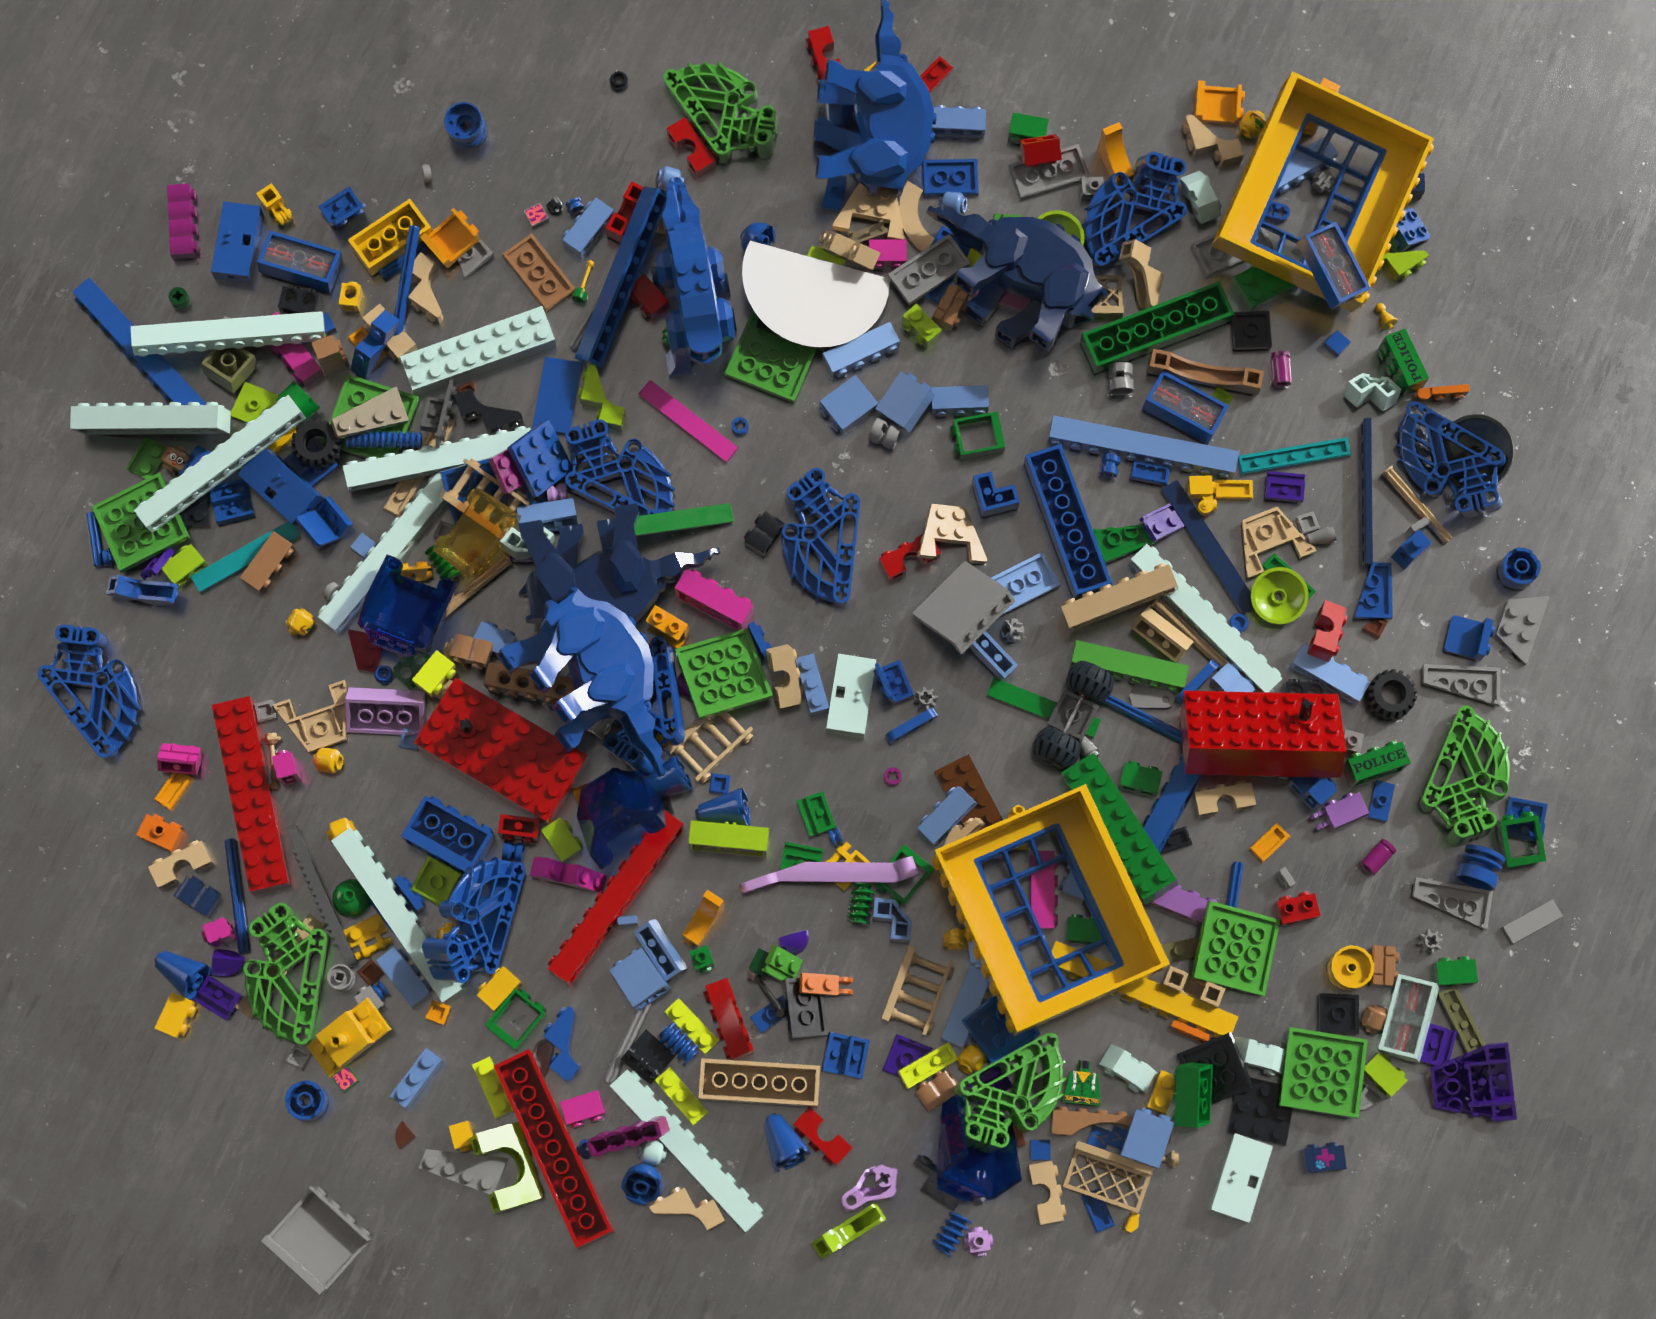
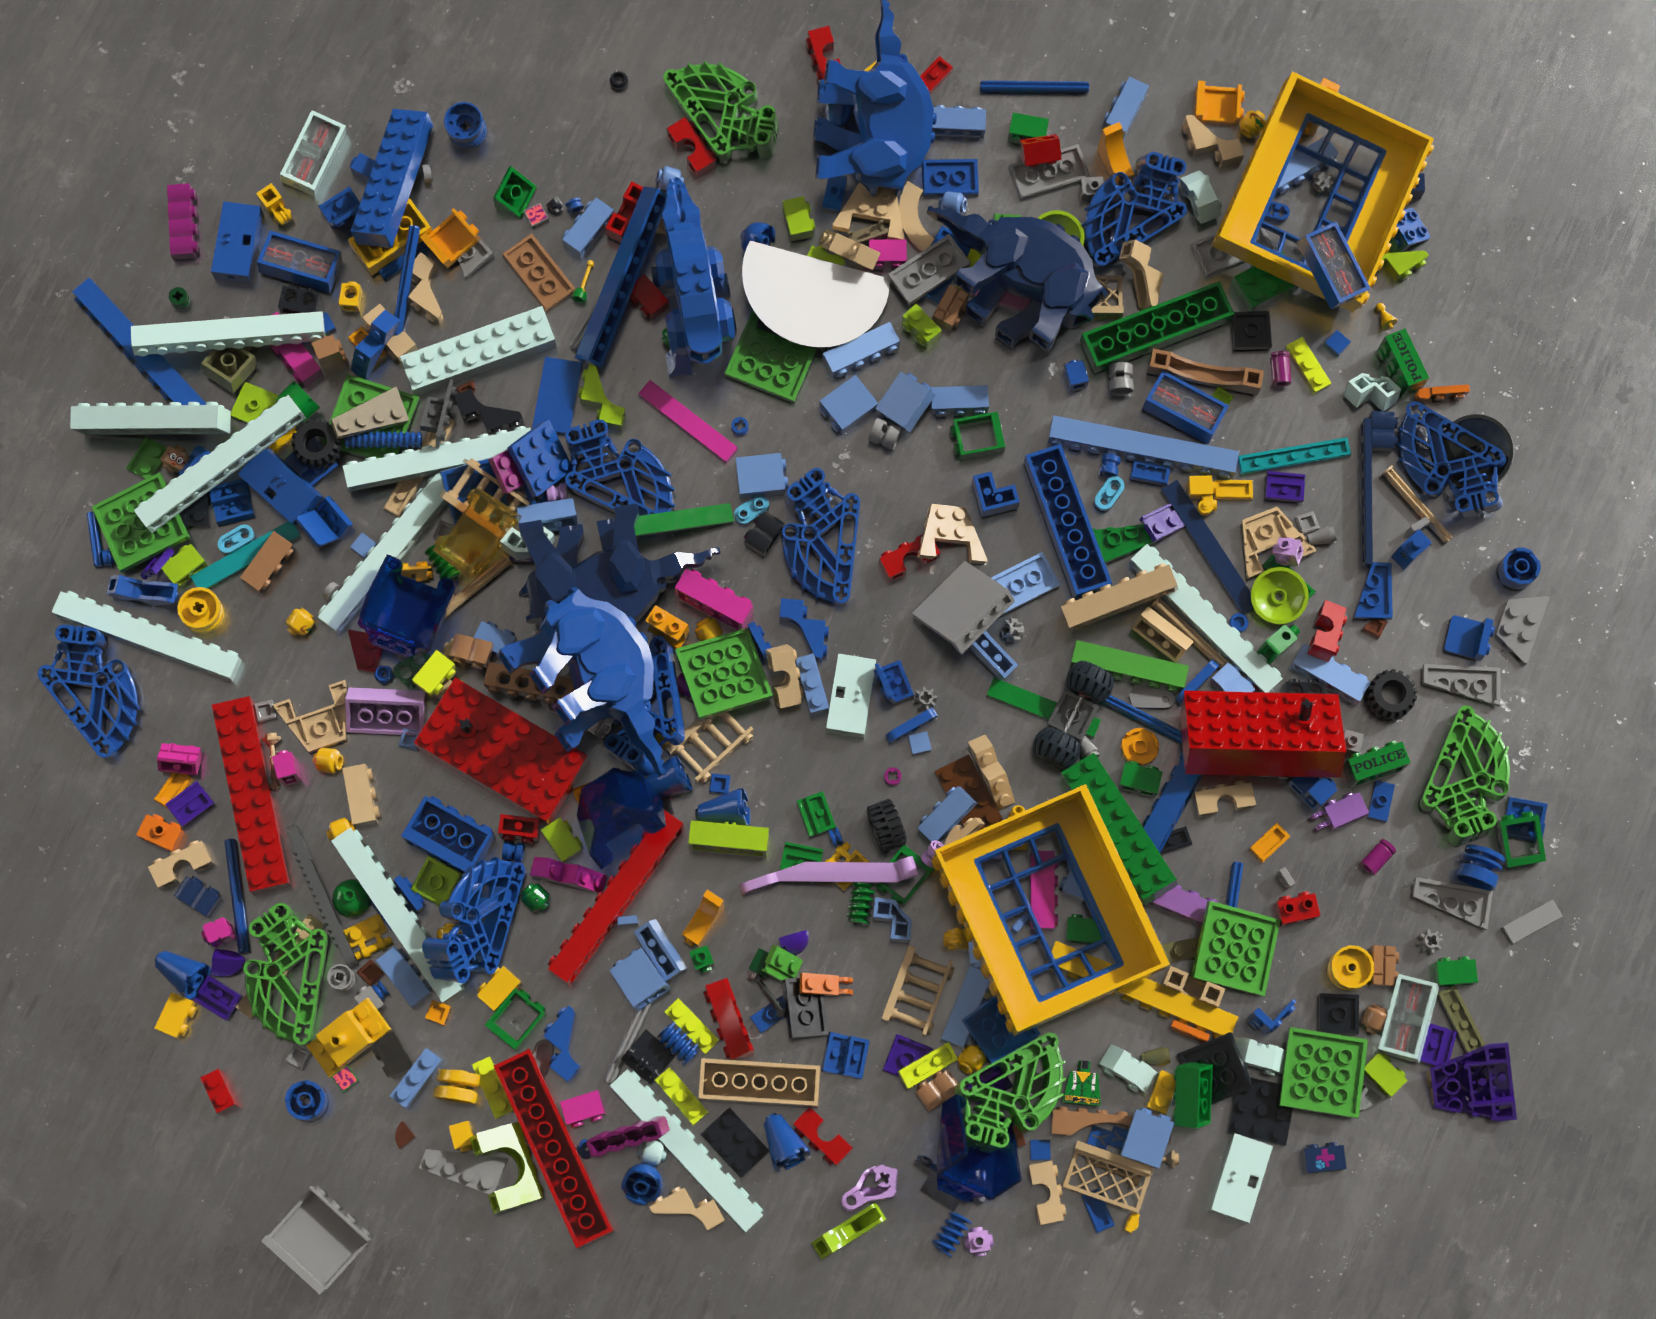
(147, 636): none -> light aqua brick
(189, 804): none -> dark purple plate
(200, 599): none -> yellow wheel
(219, 1091): none -> red brick
(235, 538): none -> medium azure plate
(313, 153): none -> brick
(361, 795): none -> tan brick
(362, 166): none -> blue brick
(392, 178): none -> blue brick
(393, 1056): none -> clear smoke brick
(457, 1083): none -> yellow wheel
(514, 193): none -> green slope
(535, 897): none -> green head
(708, 629): none -> yellow head
(735, 1142): none -> black plate
(751, 510): none -> medium azure plate
(761, 475): none -> medium blue brick
(797, 218): none -> lime brick
(813, 630): none -> blue arch
(886, 825): none -> black tyre
(919, 743): none -> medium blue tile
(928, 854): none -> lavender wheel
(992, 771): none -> tan arch
(1020, 923): none -> medium blue tile
(1034, 86): none -> blue axle
(1076, 375): none -> blue brick
(1108, 494): none -> medium azure plate
(1127, 104): none -> medium blue brick
(1140, 746): none -> light orange tile
(1157, 1056): none -> olive cone
(1261, 1021): none -> blue bracket
(1279, 643): none -> green torso
(1288, 551): none -> lavender brick
(1308, 365): none -> neon yellow plate
(1383, 430): none -> dark blue brick

